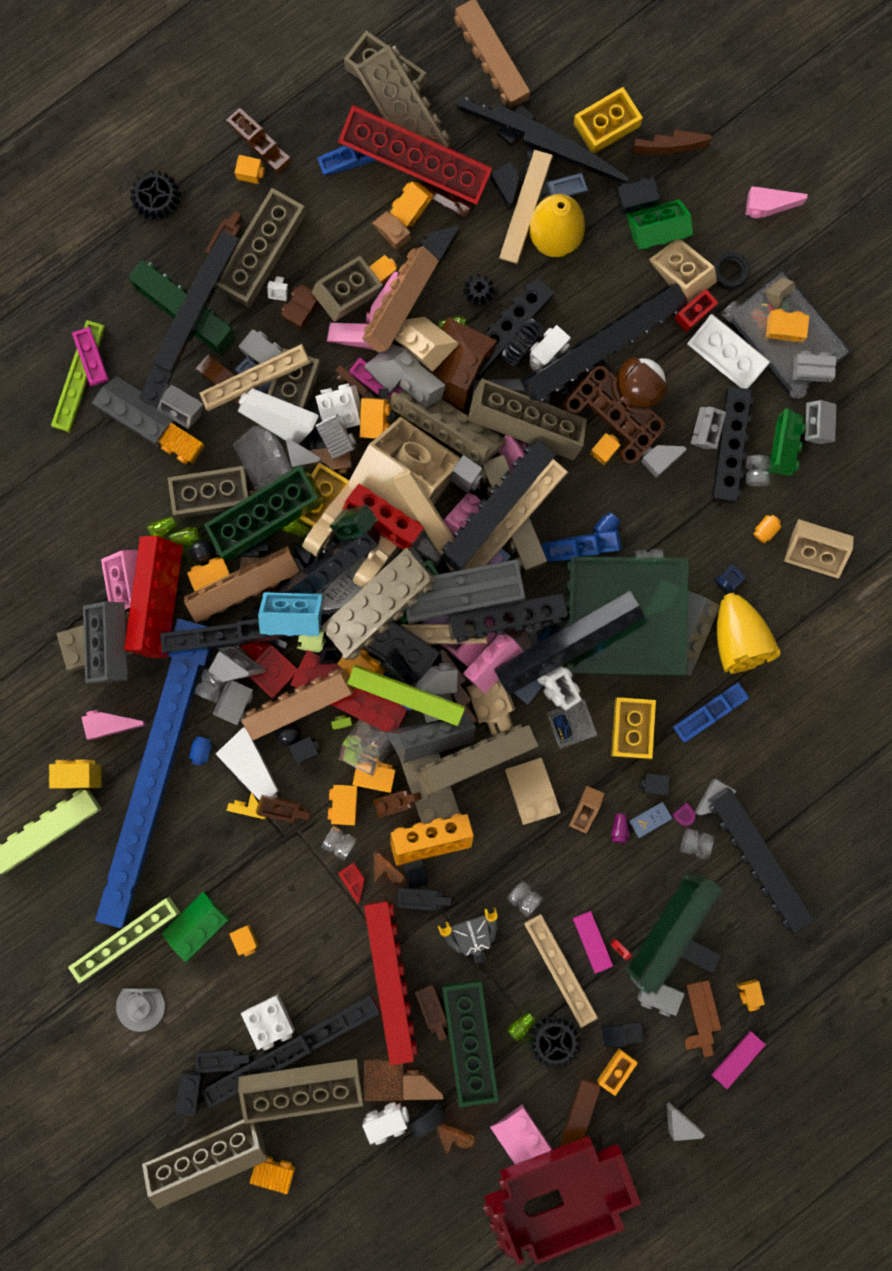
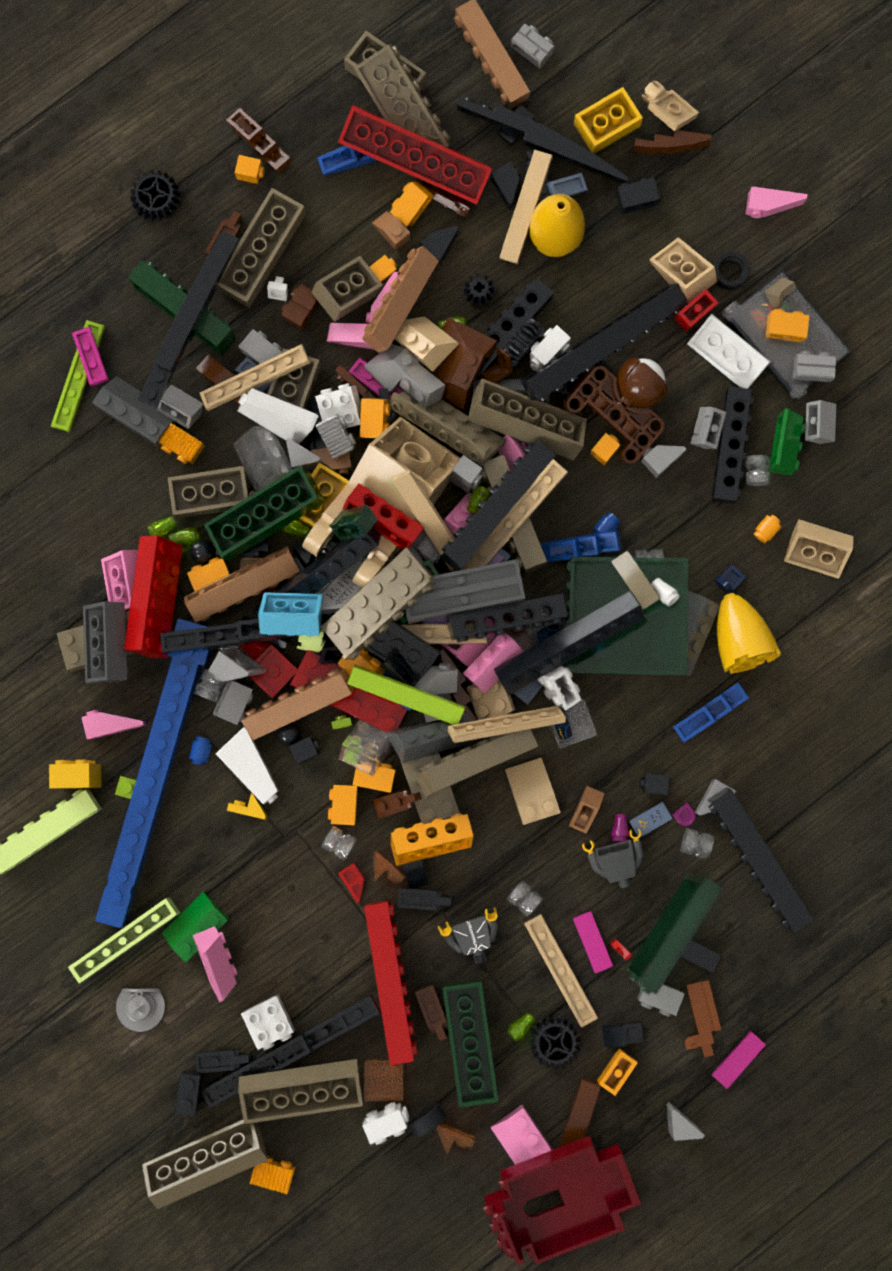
(125, 787): none -> lime plate
(216, 961): none -> bright pink slope
(244, 940): light orange brick -> none
(281, 809): reddish brown hinge -> none
(419, 1086): medium nougat slope -> none
(477, 496): none -> clear neon green cone
(500, 369): none -> reddish brown bracket
(506, 724): none -> tan tile
(532, 45): none -> light grey brick
(617, 860): none -> dark grey torso
(633, 728): yellow brick -> none
(635, 580): none -> dark tan slope
(660, 224): green slope -> none
(666, 593): none -> white cone
(668, 106): none -> tan plate
(751, 994): light orange brick -> none

